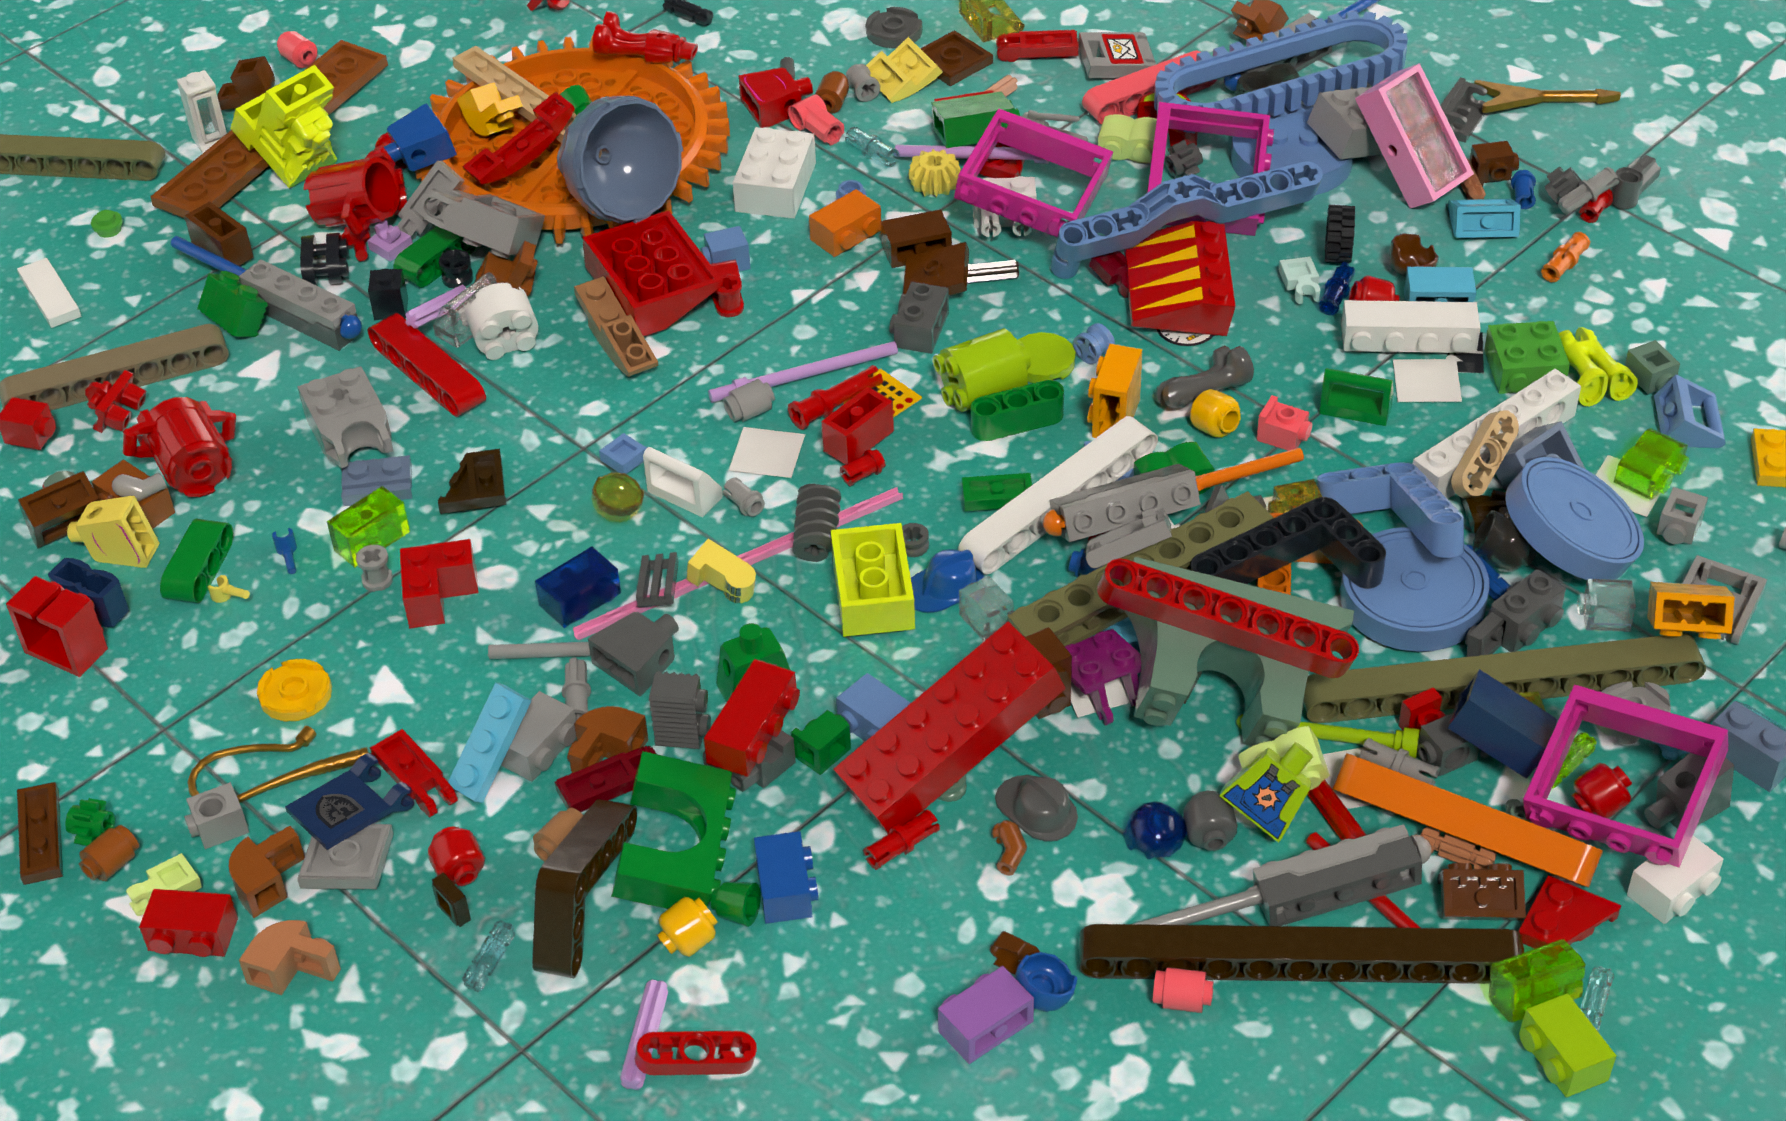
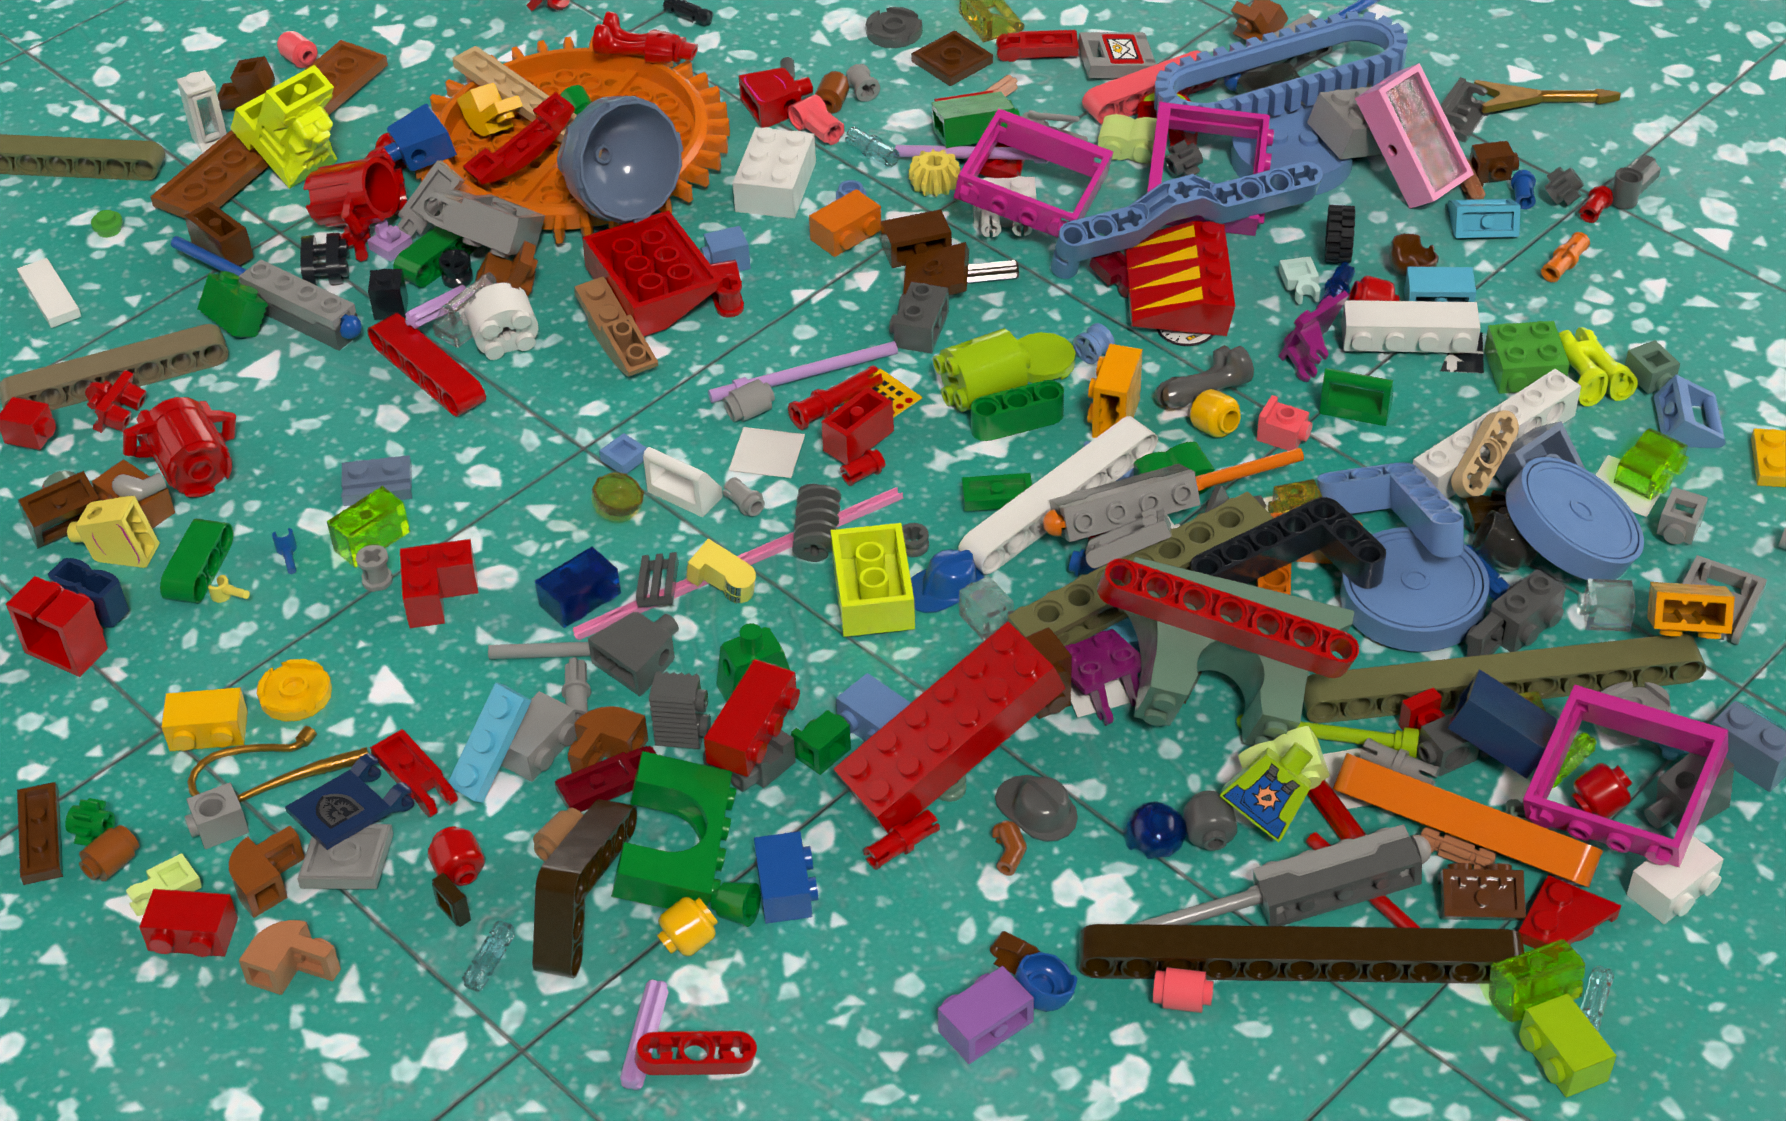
(204, 719): none -> yellow brick
(345, 415): light grey brick -> none
(476, 483): dark brown wing -> none
(903, 71): light yellow slope -> none
(1307, 336): none -> magenta plate
(1427, 380): white sticker -> none
(1588, 190): light grey axle -> none

